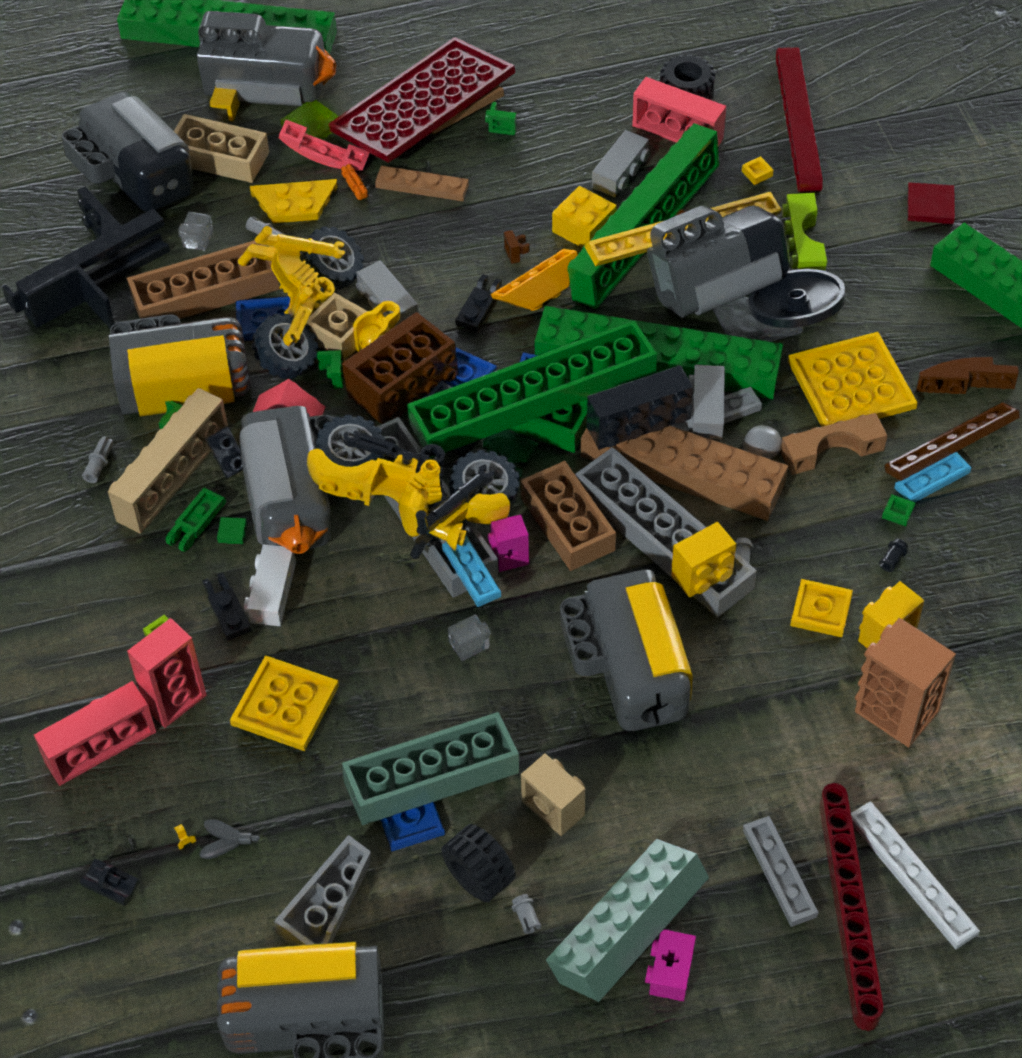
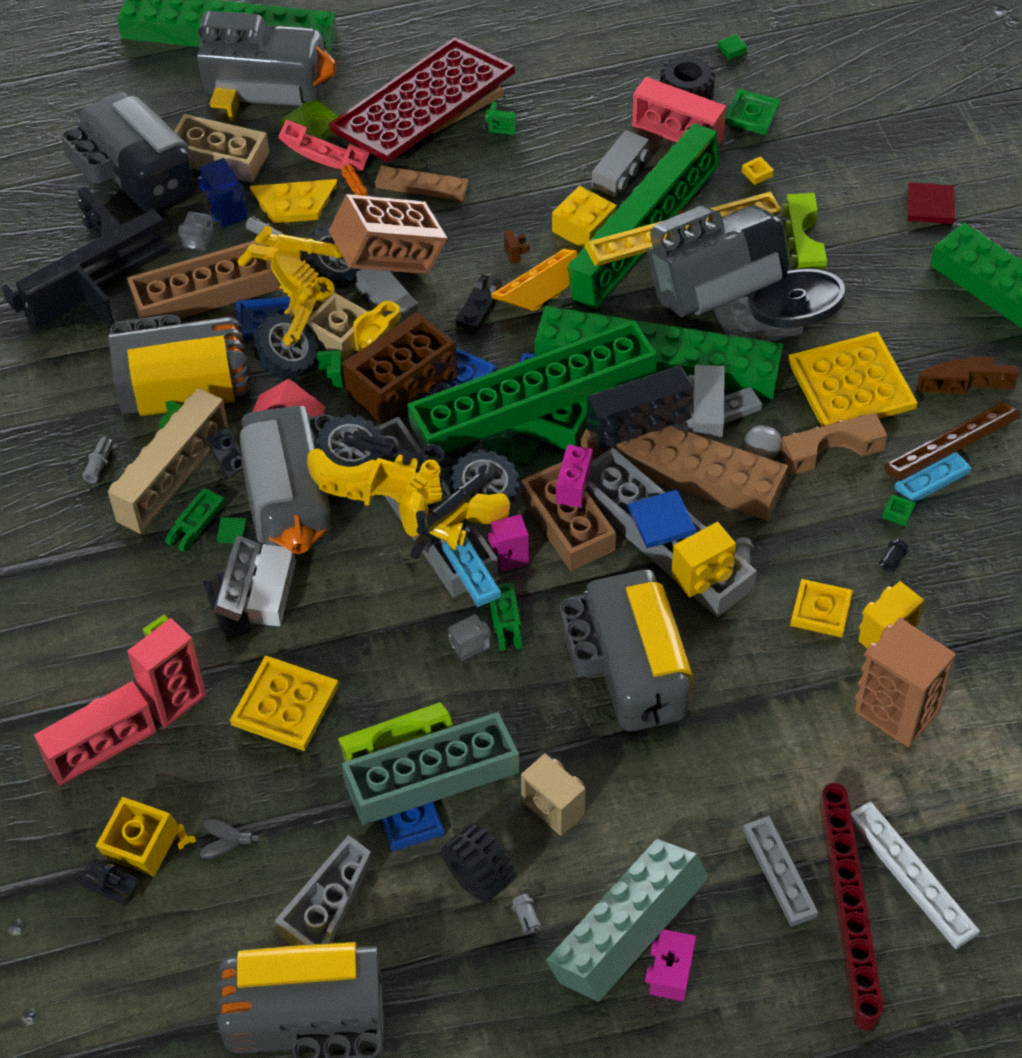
(138, 836): none -> yellow brick
(223, 192): none -> clear blue brick
(237, 578): none -> light grey plate
(387, 234): none -> nougat brick
(395, 731): none -> lime arch
(506, 616): none -> green hinge
(574, 476): none -> dark pink brick
(661, 519): none -> blue tile
(732, 46): none -> green tile
(752, 111): none -> green plate
(799, 120): dark red beam -> none

